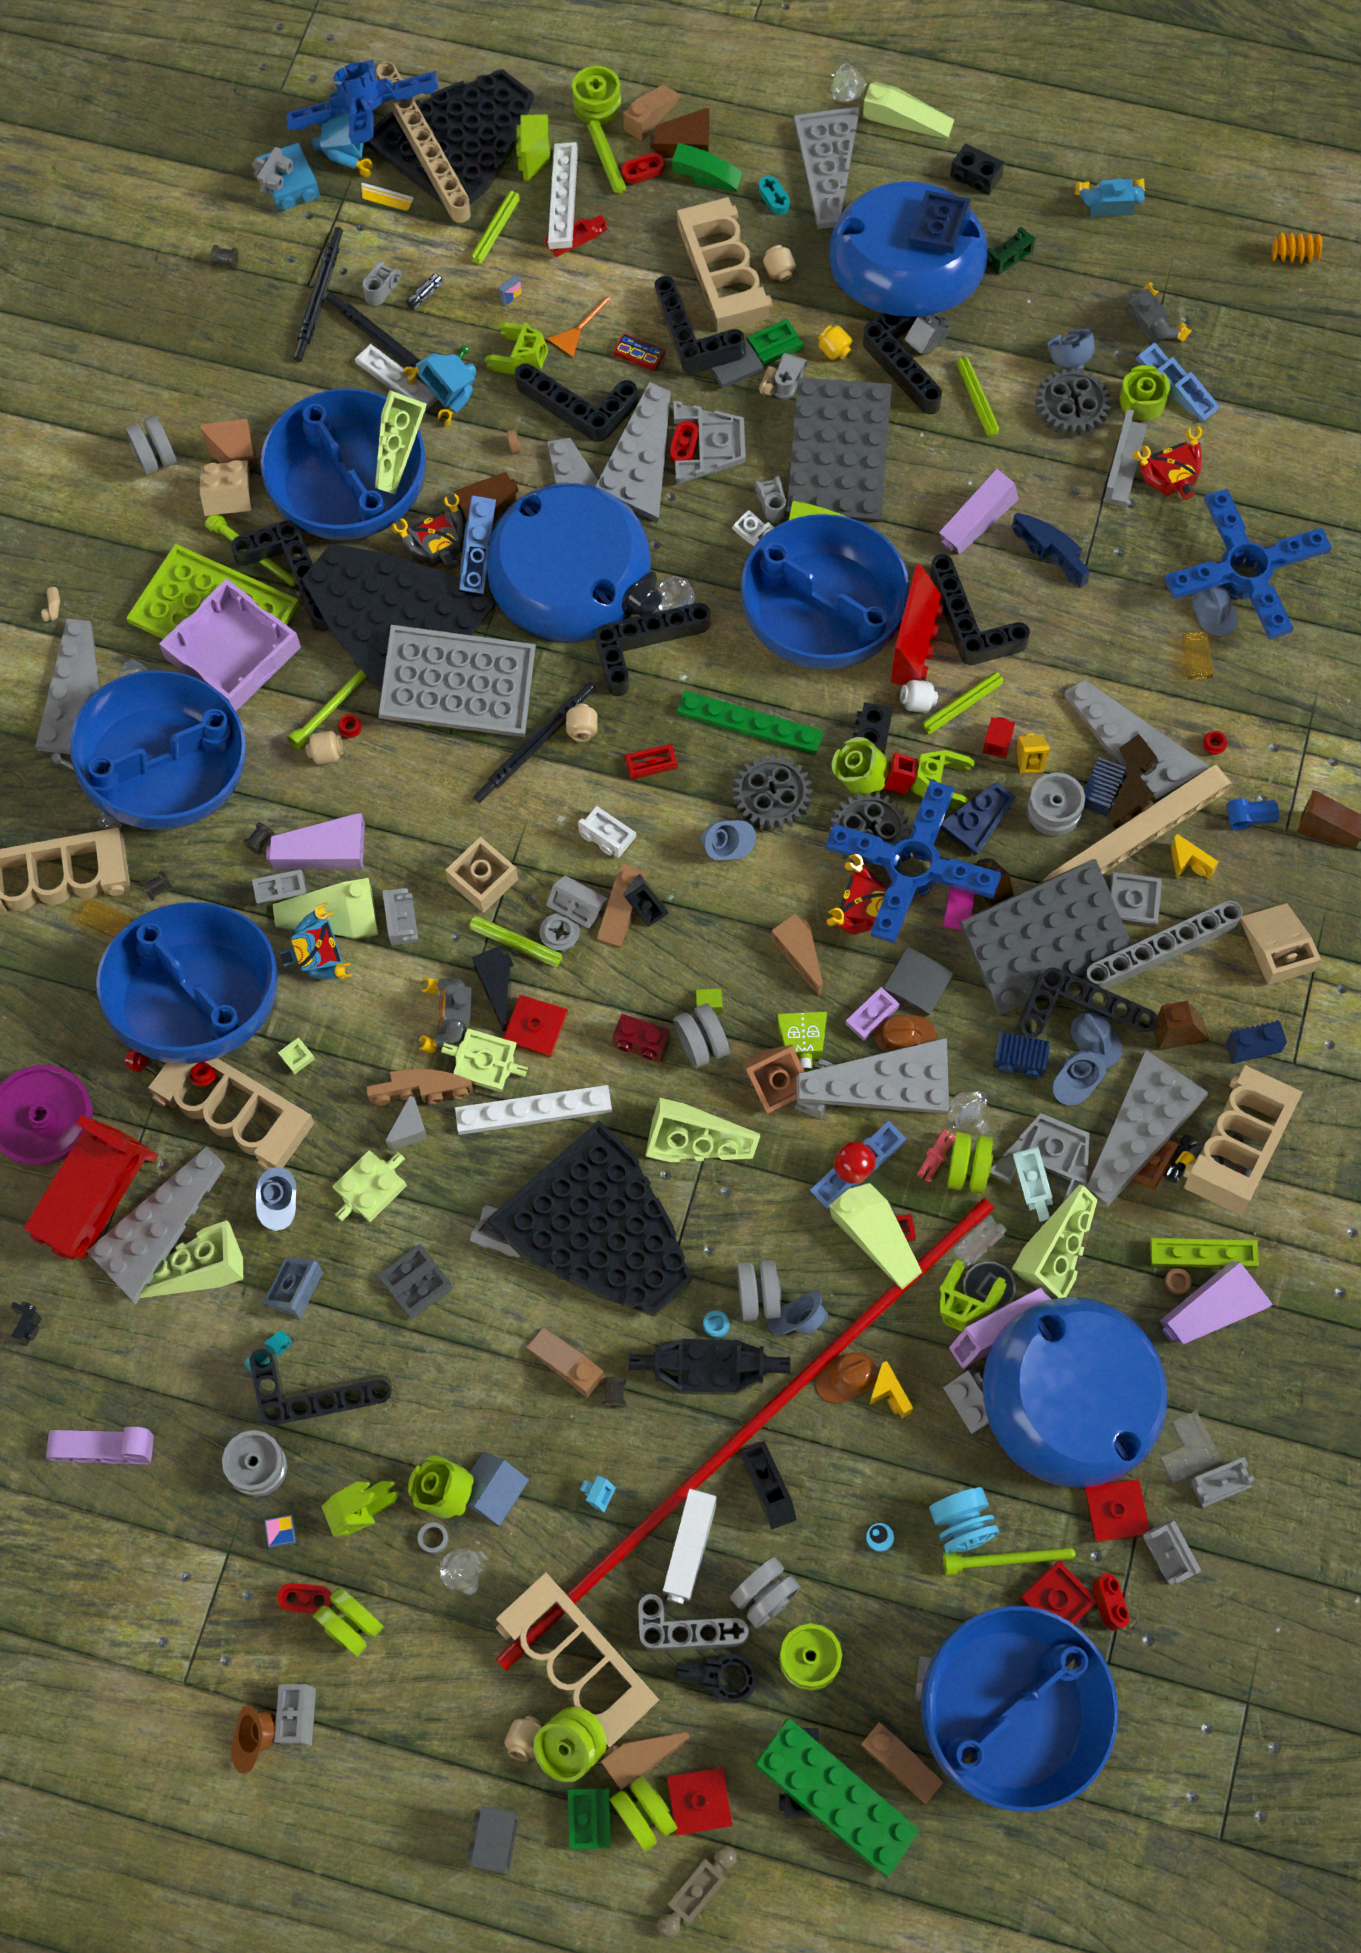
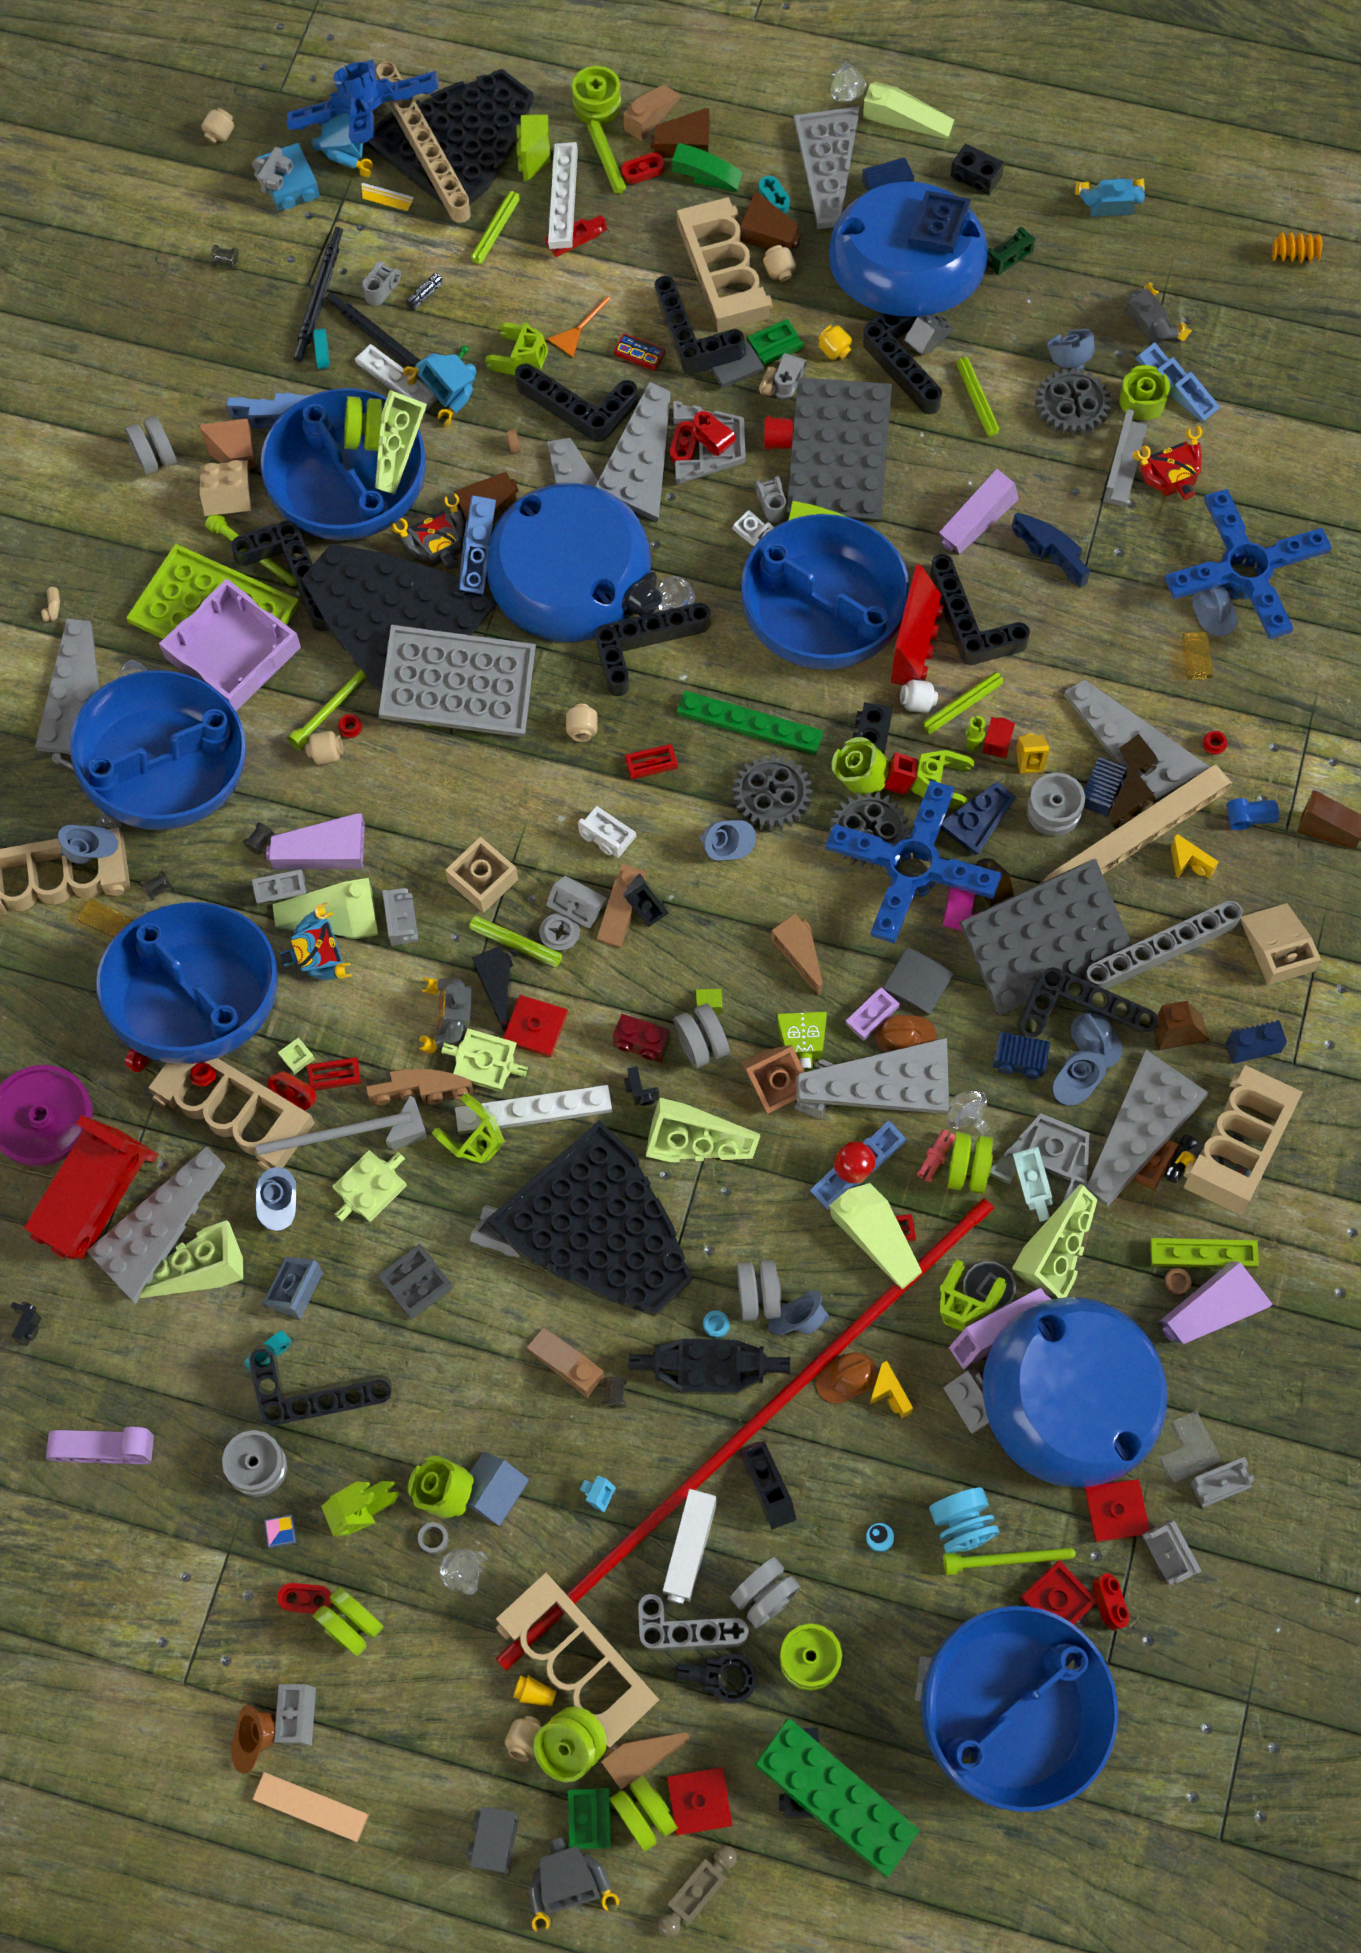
(86, 842): none -> sand blue piece
(217, 126): none -> tan head
(262, 412): none -> medium blue slope
(293, 1090): none -> red plate
(310, 1807): none -> light nougat tile
(321, 348): none -> teal beam
(333, 1133): none -> light grey piece
(334, 1074): none -> red tile
(363, 424): none -> lime wheel
(474, 1148): none -> lime piece
(510, 290): tile -> none
(521, 755): black axle -> none
(533, 1692): none -> yellow cone
(565, 1881): none -> dark grey torso
(640, 1096): none -> black bracket
(712, 433): none -> red piece
(768, 226): none -> reddish brown slope
(778, 433): none -> red piece
(860, 901): torso -> none
(888, 172): none -> dark blue brick
(901, 1763): medium nougat slope -> none
(975, 733): none -> lime pin
(977, 1241): clear hinge -> none
(1136, 898): light grey tile -> none

